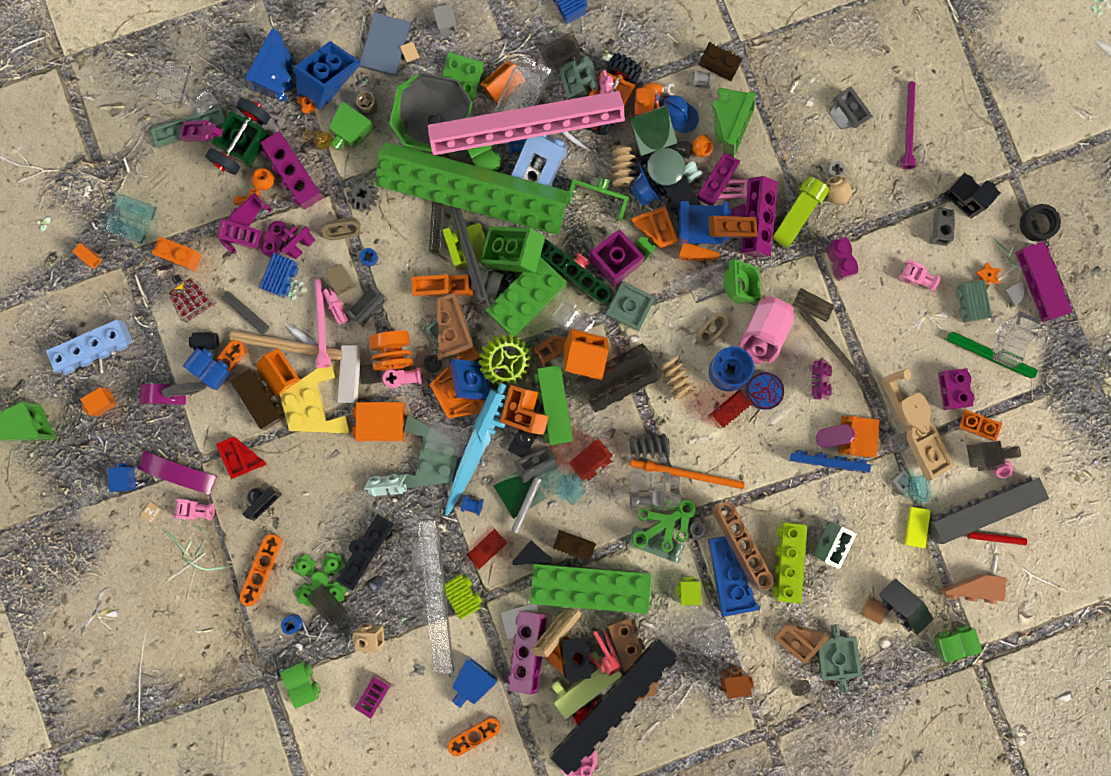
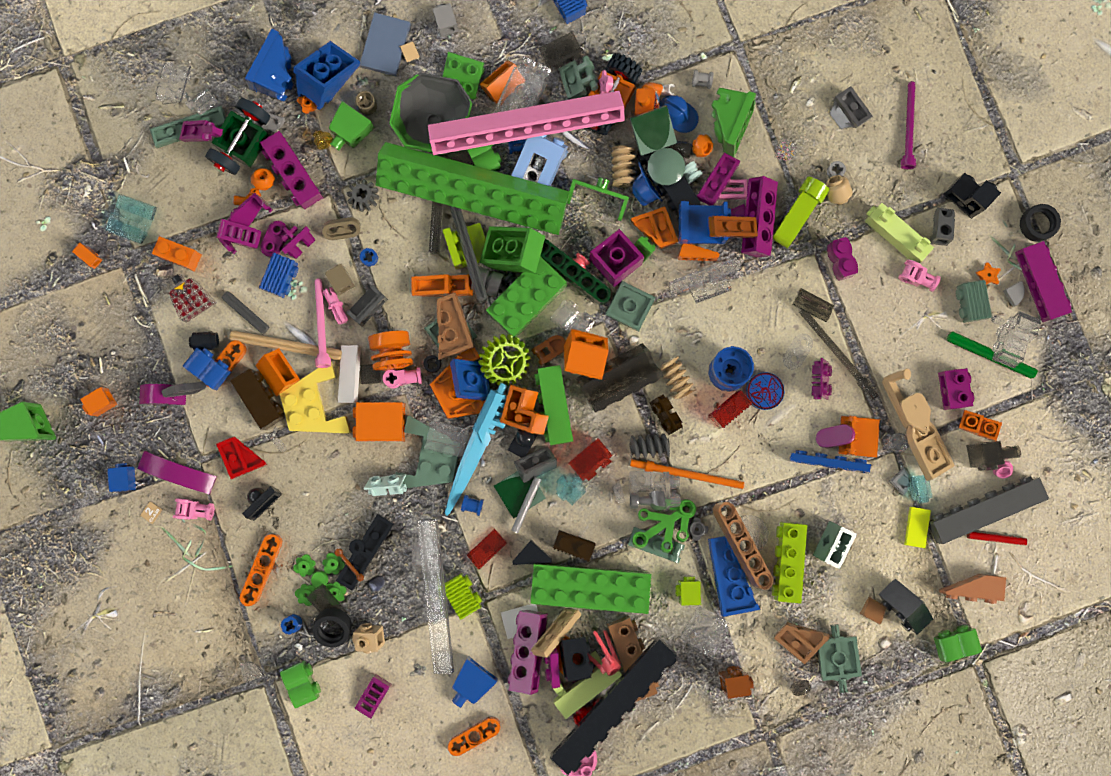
(89, 346): light blue brick -> none
(328, 639): none -> black tyre
(339, 552): none -> dark orange hinge
(552, 672): none -> magenta plate
(661, 407): none -> dark brown hinge
(711, 329): dark tan plate -> none
(720, 61): dark brown brick -> none
(751, 282): bright green piece -> none
(767, 329): bright pink brick -> none
(898, 233): none -> yellowish green brick

